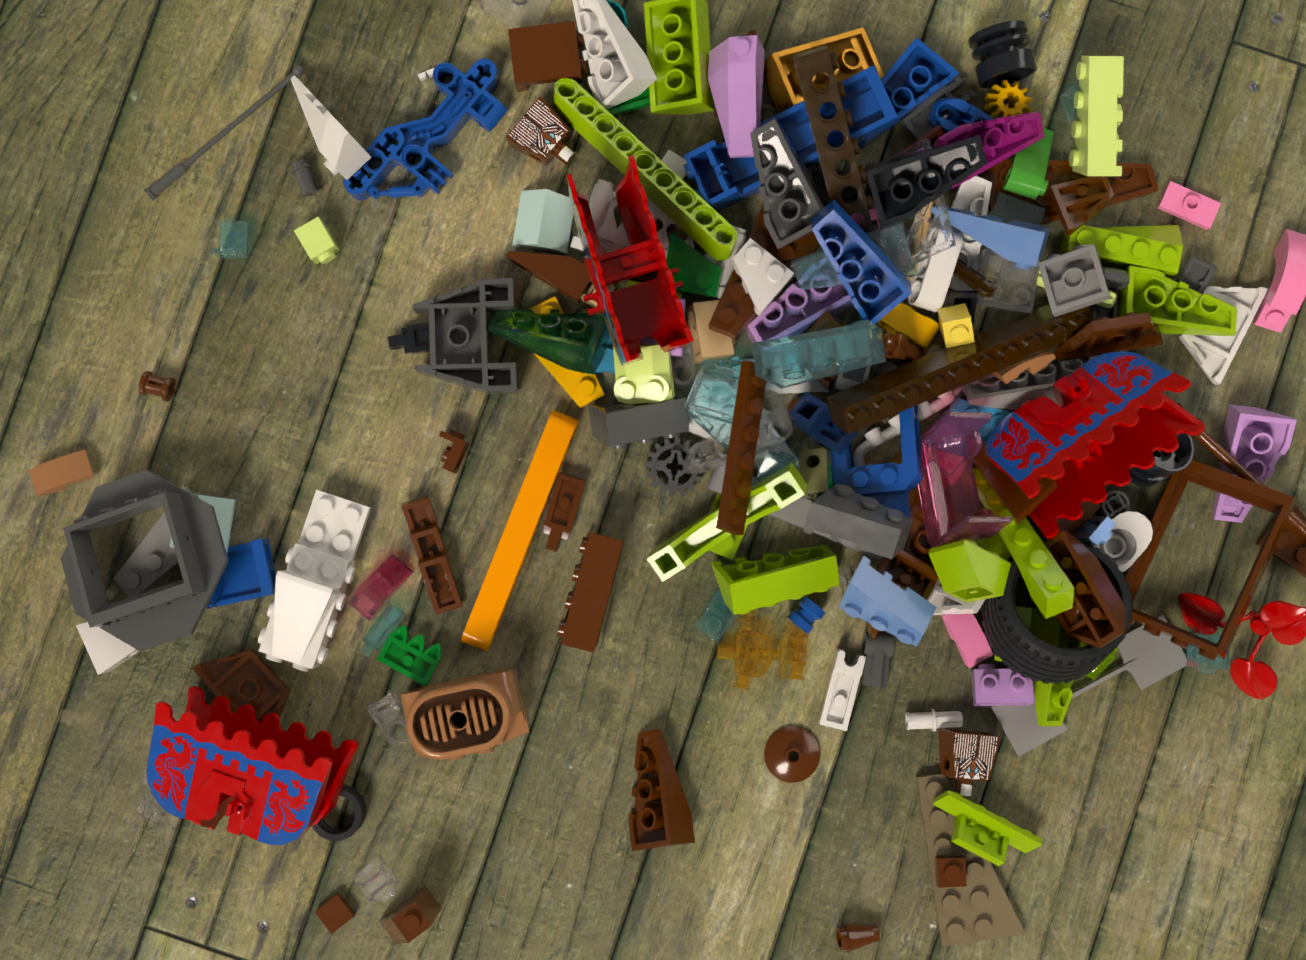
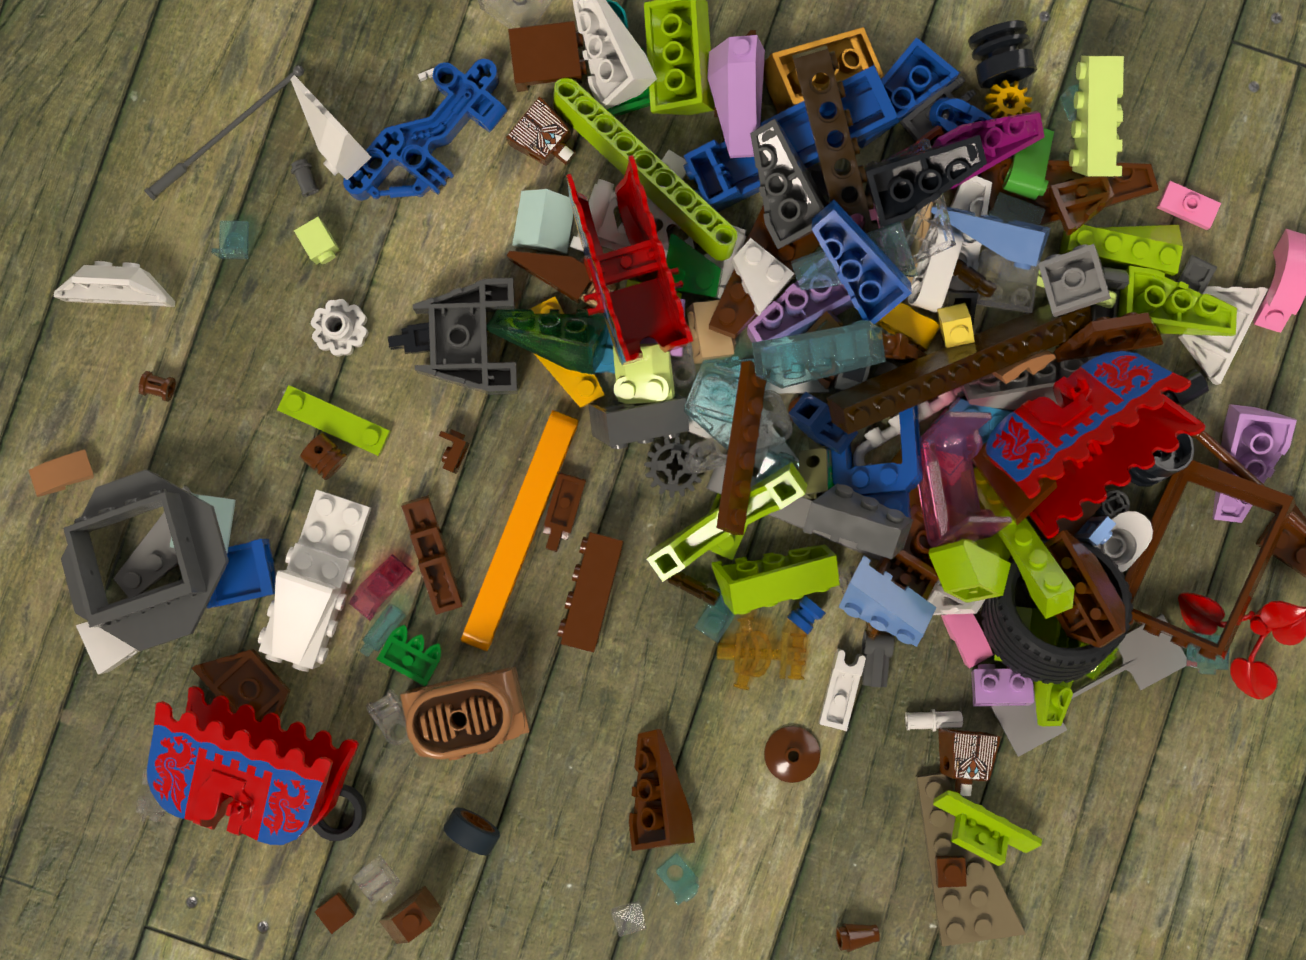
(114, 286): none -> white wedge
(328, 461): none -> reddish brown piece
(334, 420): none -> lime plate
(349, 336): none -> white plant
(471, 831): none -> black wheel
(628, 918): none -> clear slope
(684, 888): none -> clear light blue bracket
(695, 588): none -> dark brown axle
(1197, 389): none -> black brick

